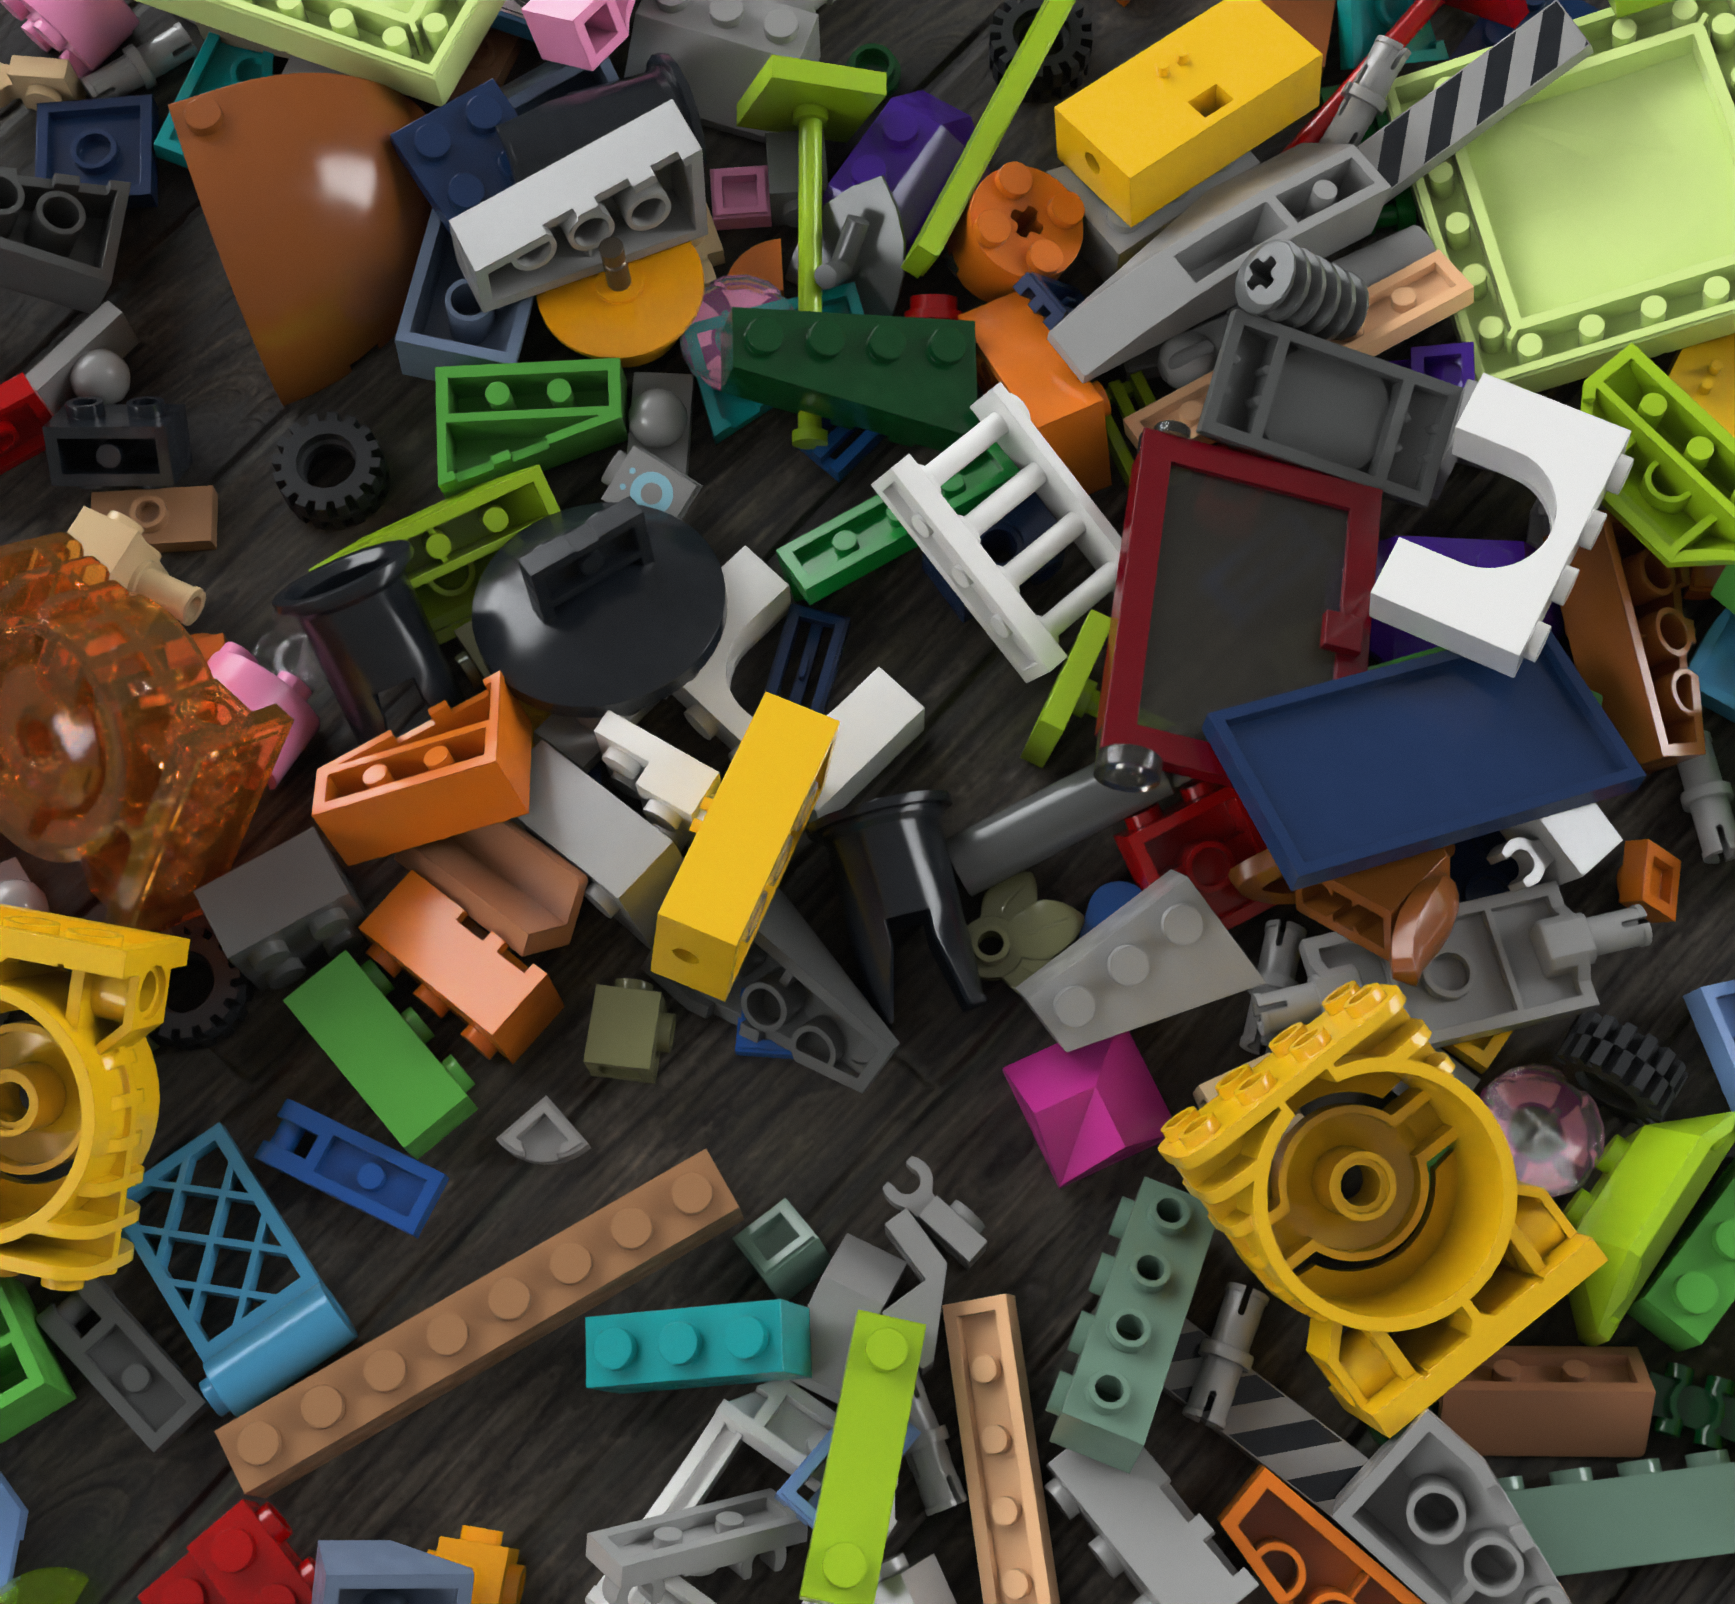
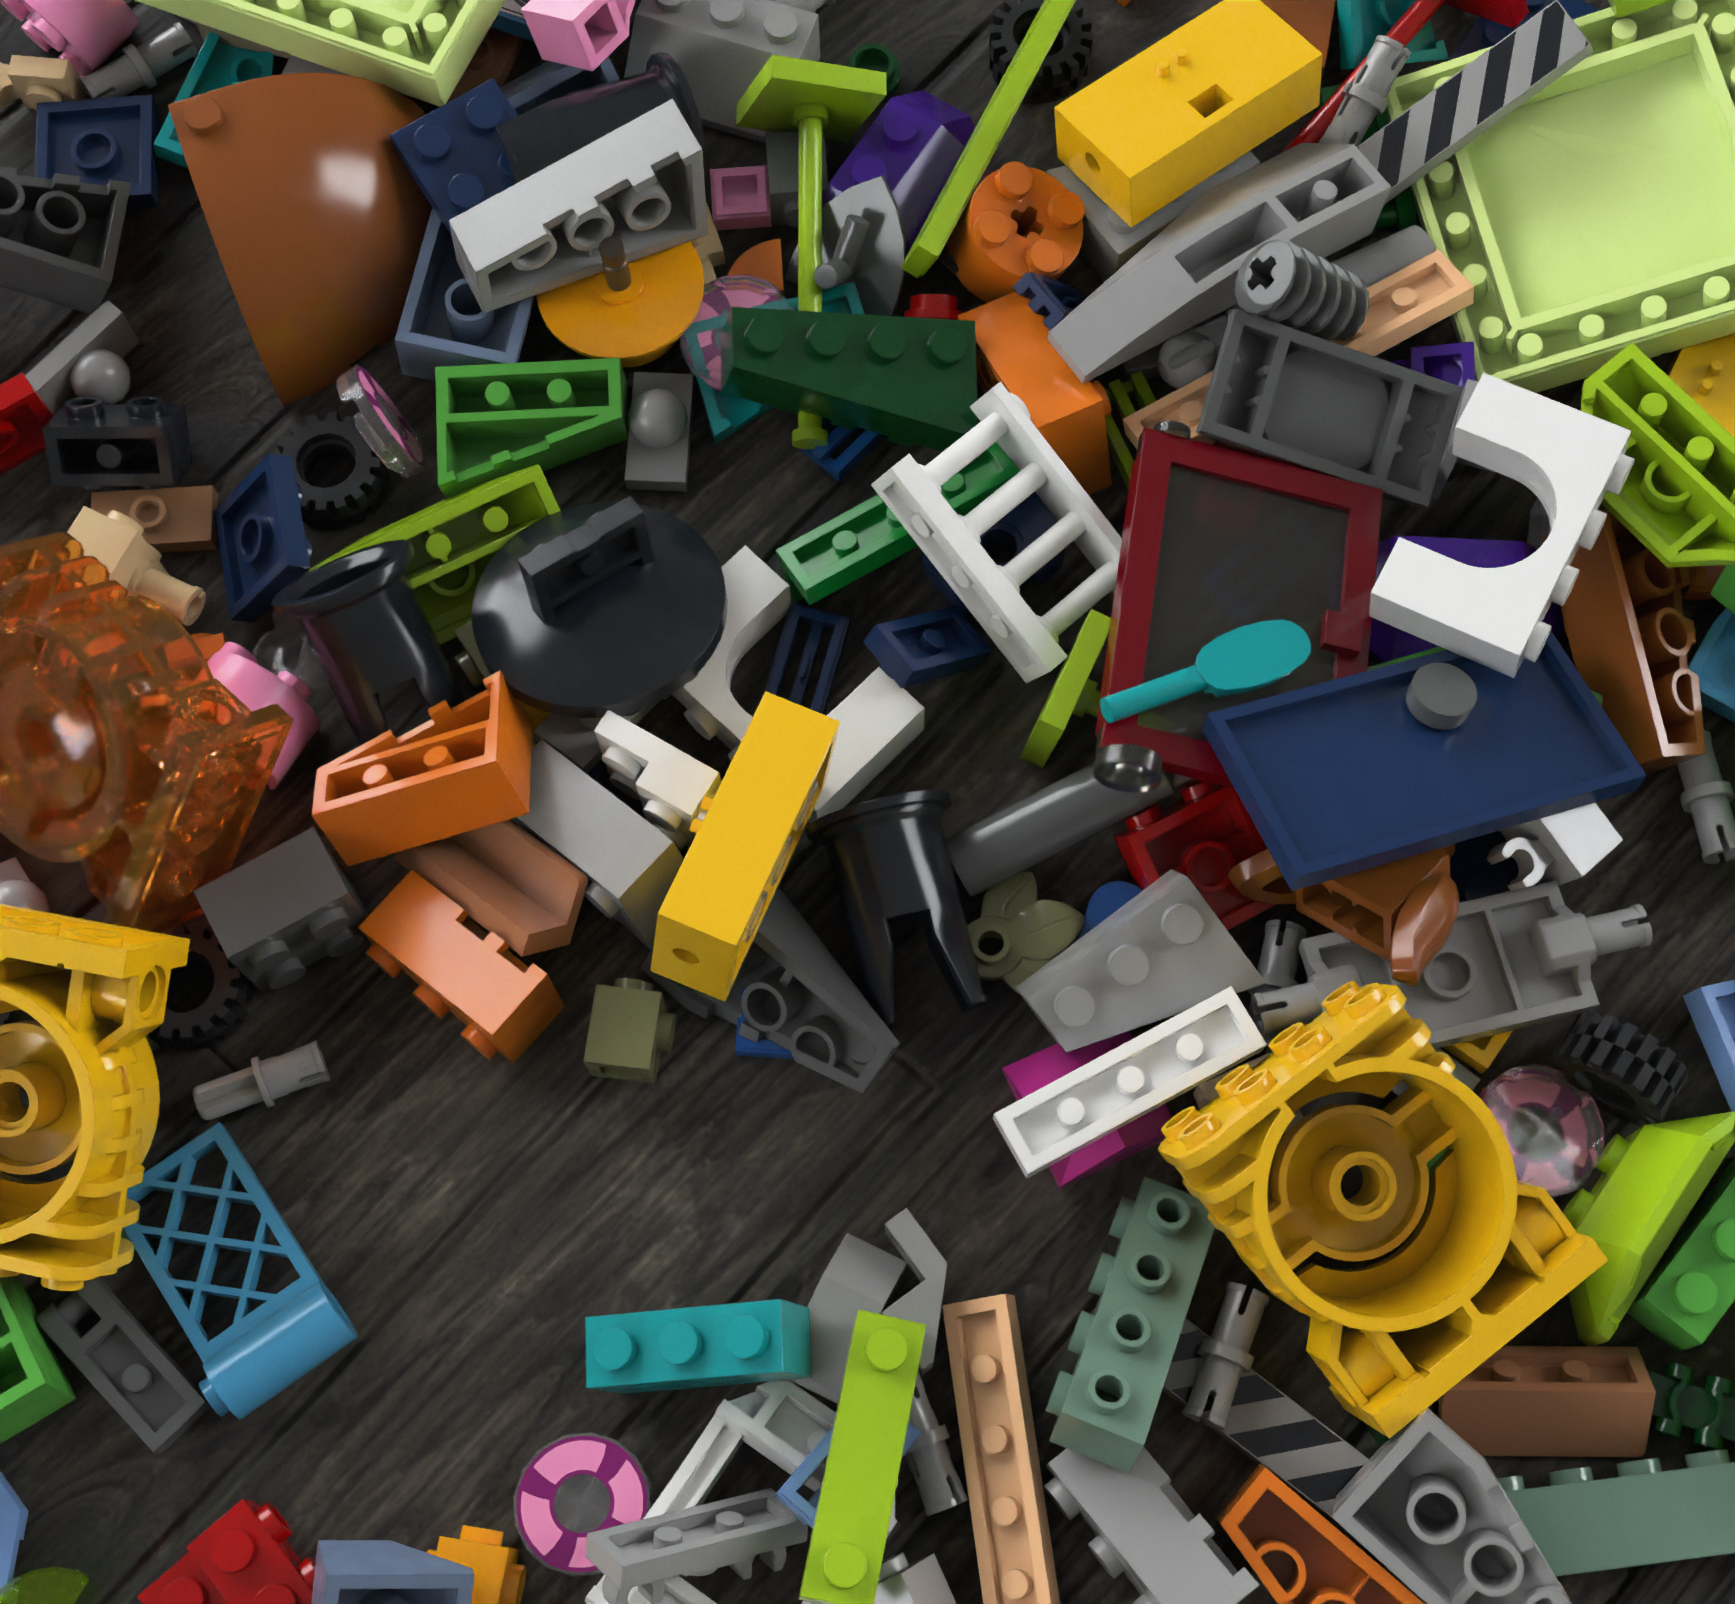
(262, 537): none -> dark blue plate
(262, 1082): none -> light grey axle
(354, 1169): blue plate -> none
(381, 422): none -> clear tile
(383, 1052): bright green brick -> none
(478, 1326): medium nougat brick -> none
(543, 1136): light grey tile -> none
(577, 1489): none -> tile
(649, 482): light grey brick -> none
(783, 1250): sand green slope -> none
(927, 646): none -> dark blue plate
(949, 1226): light grey plate -> none
(1129, 1082): none -> white plate
(1225, 666): none -> teal piece
(1441, 696): none -> dark grey tile
(1649, 879): orange plate -> none

